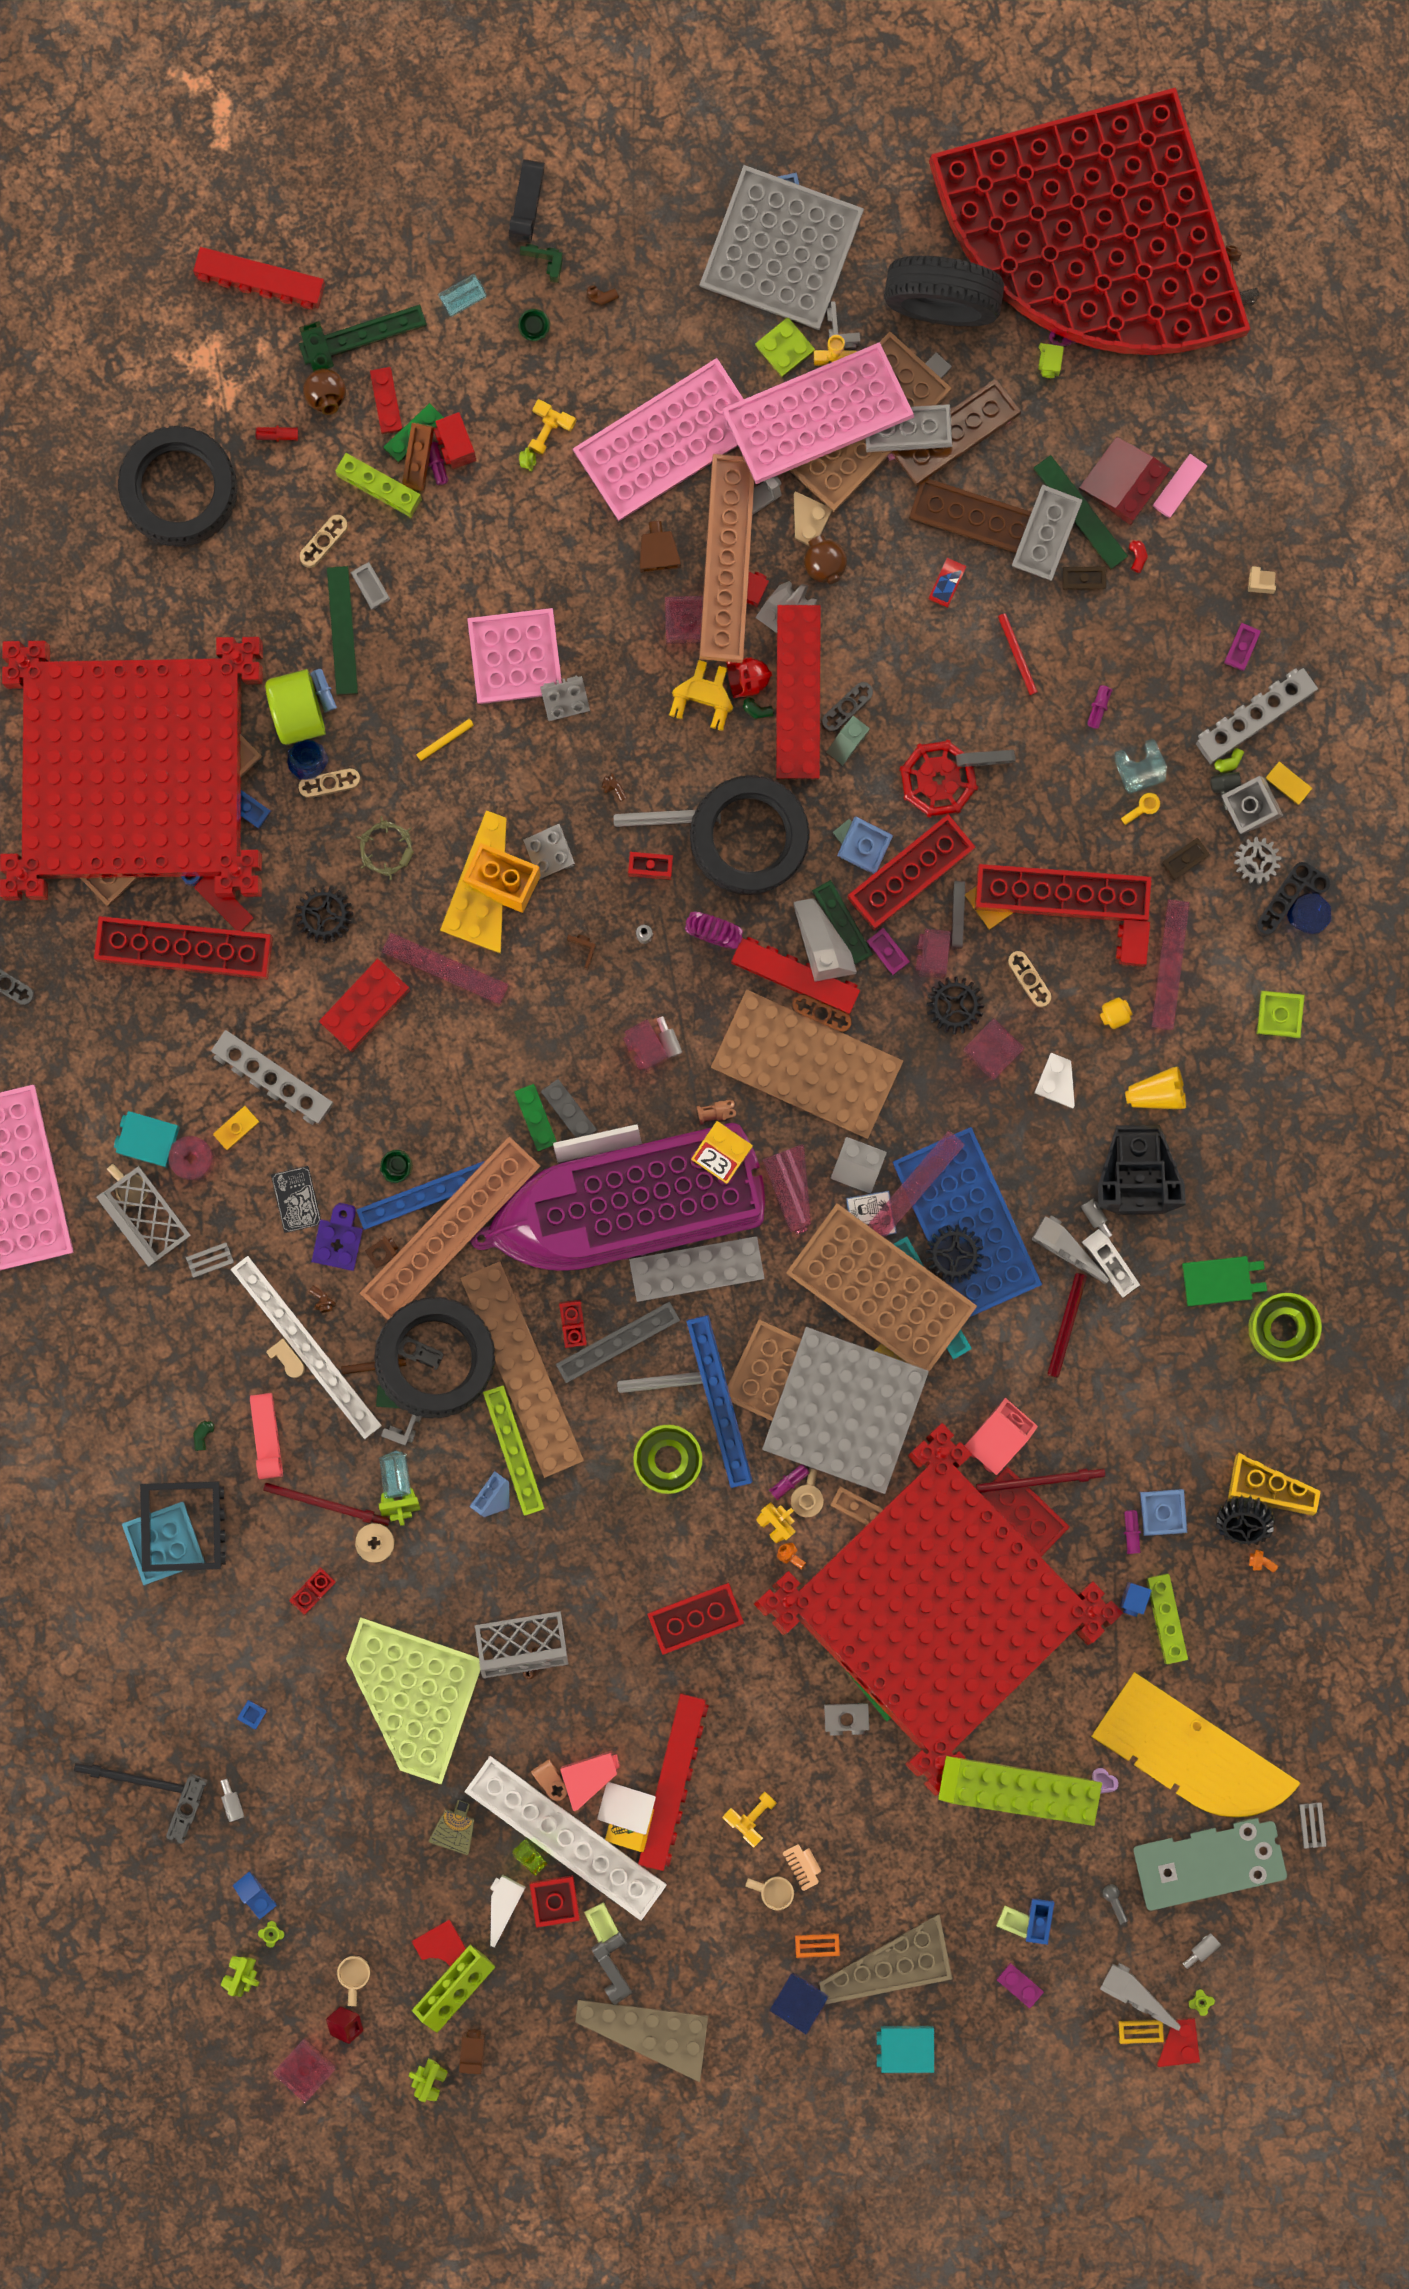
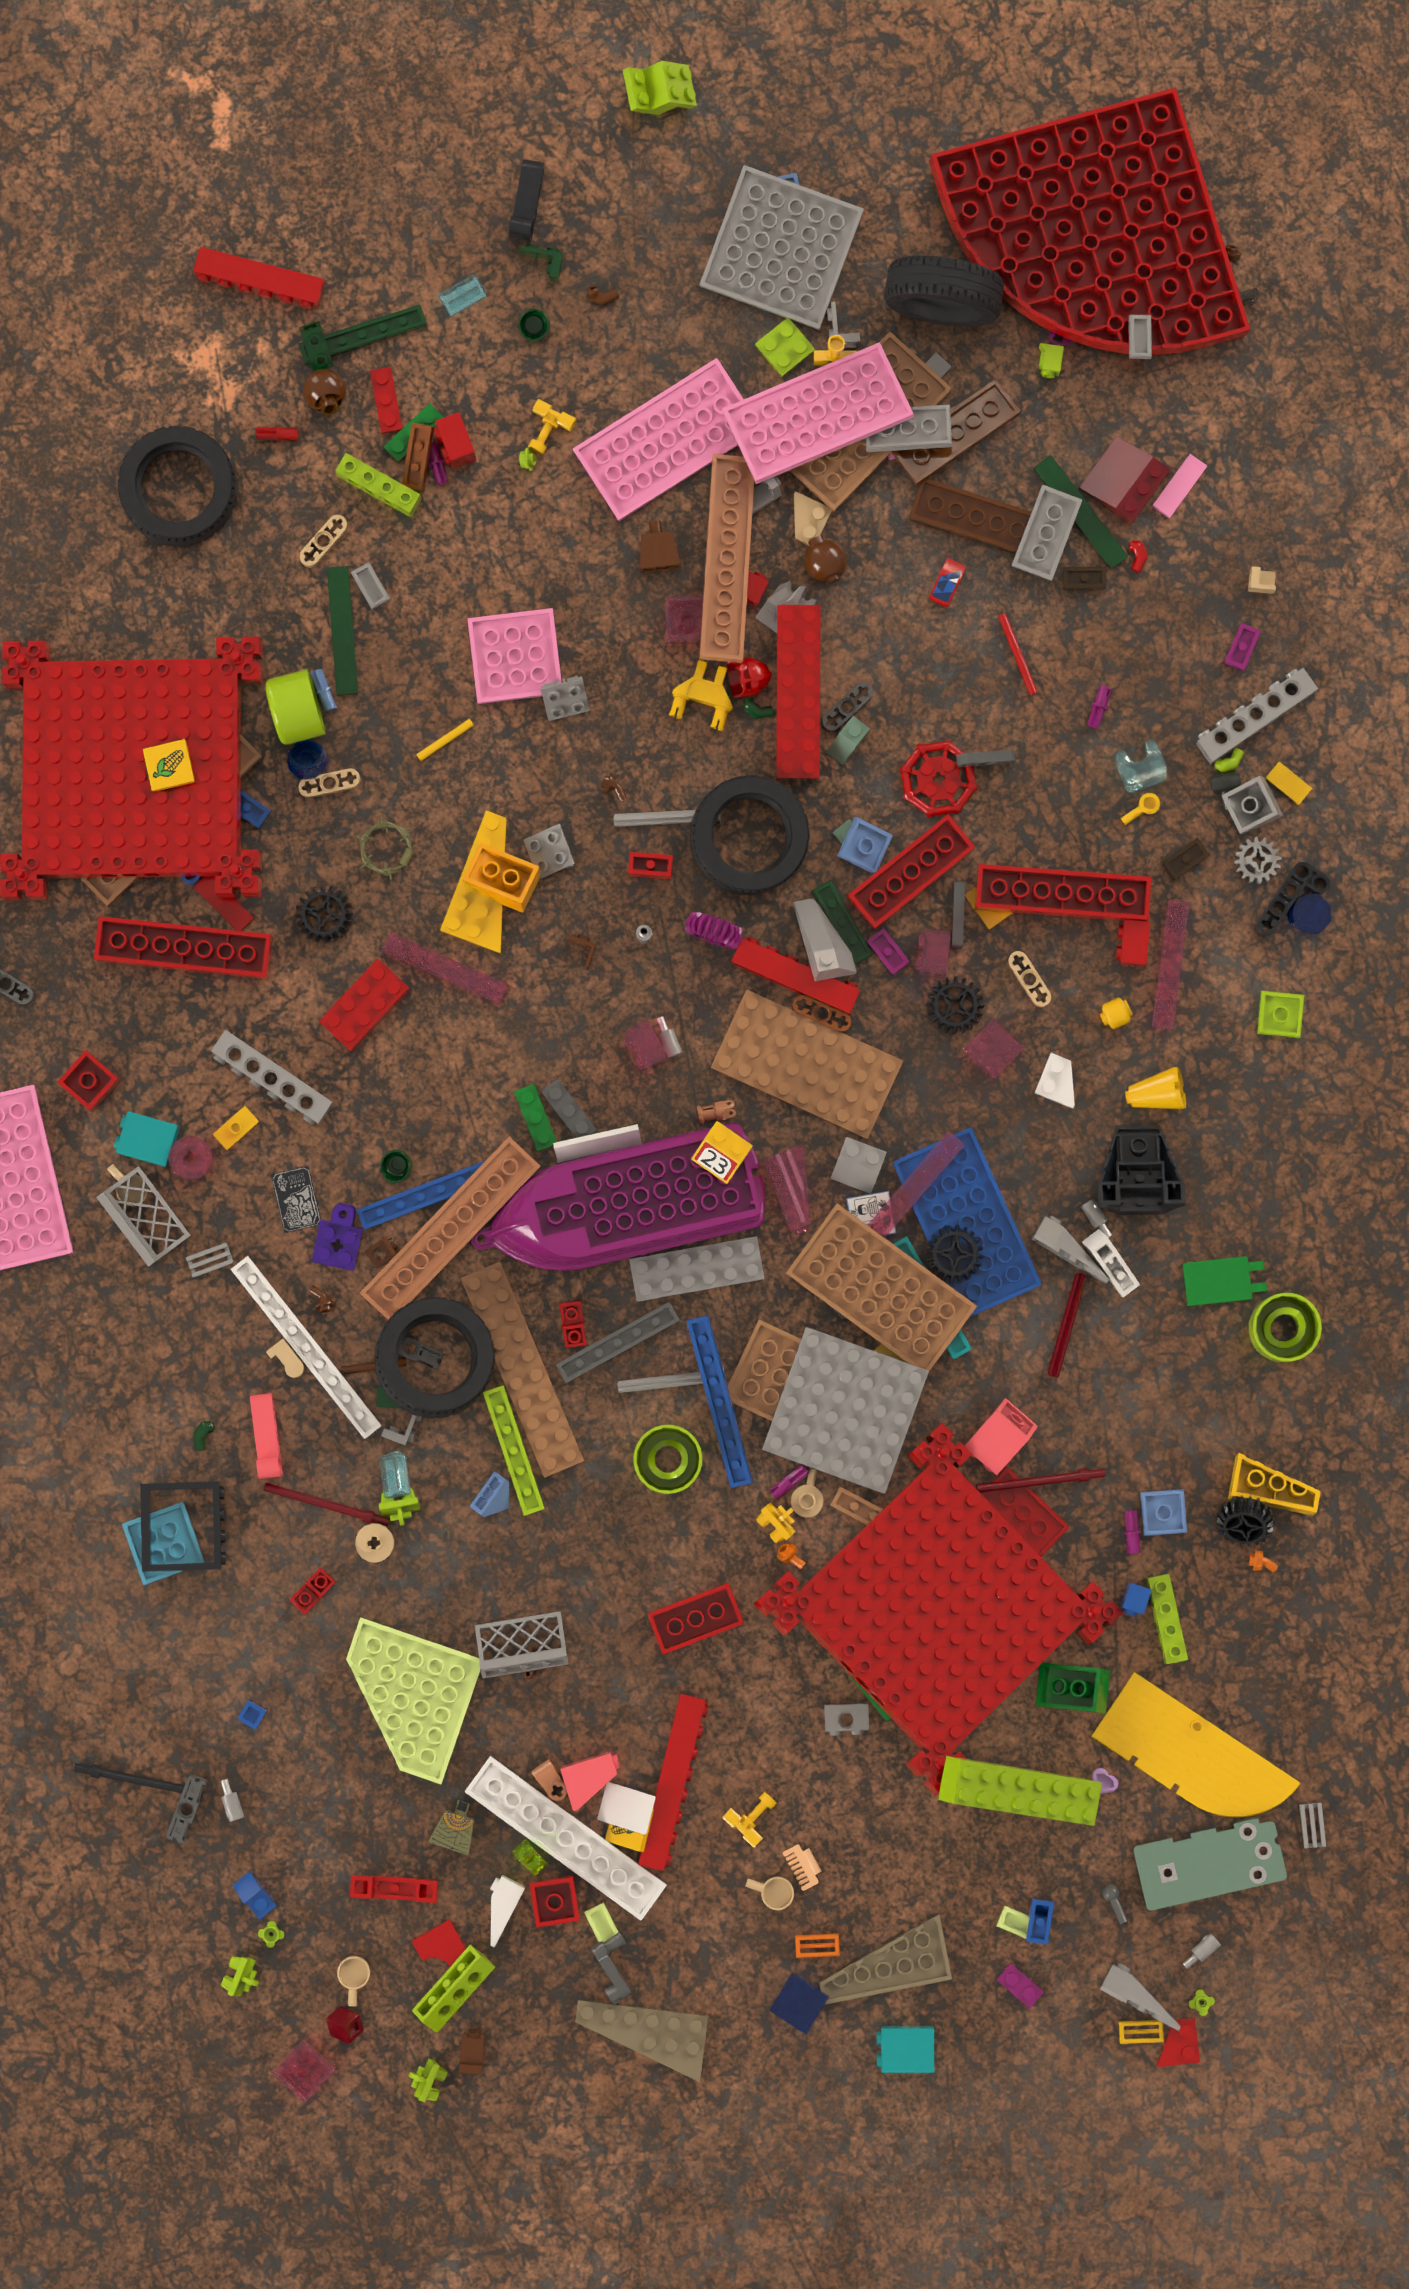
(89, 1081): none -> red brick
(168, 765): none -> yellow tile
(393, 1888): none -> red slope
(659, 87): none -> lime bracket
(1073, 1688): none -> green slope
(1140, 337): none -> light grey tile

